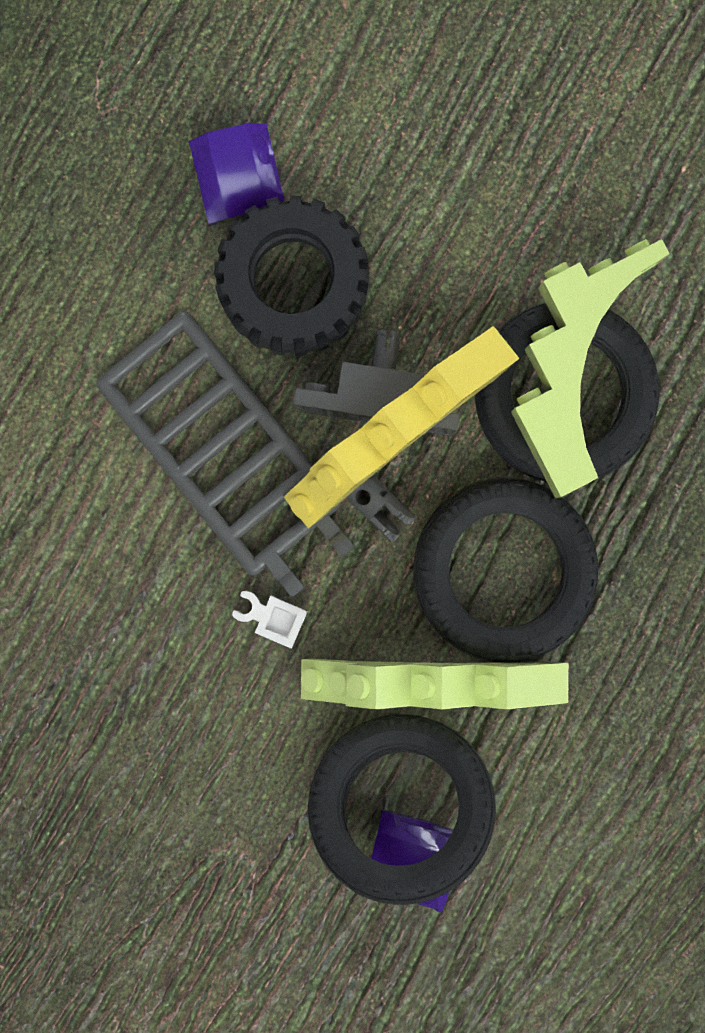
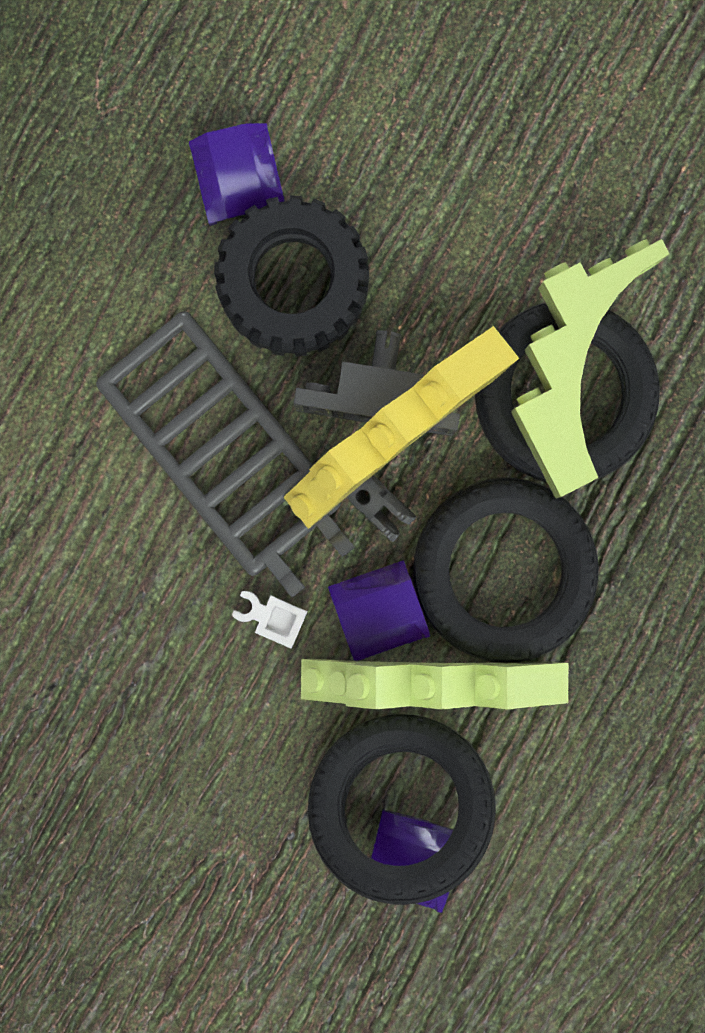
(379, 611): none -> dark purple slope

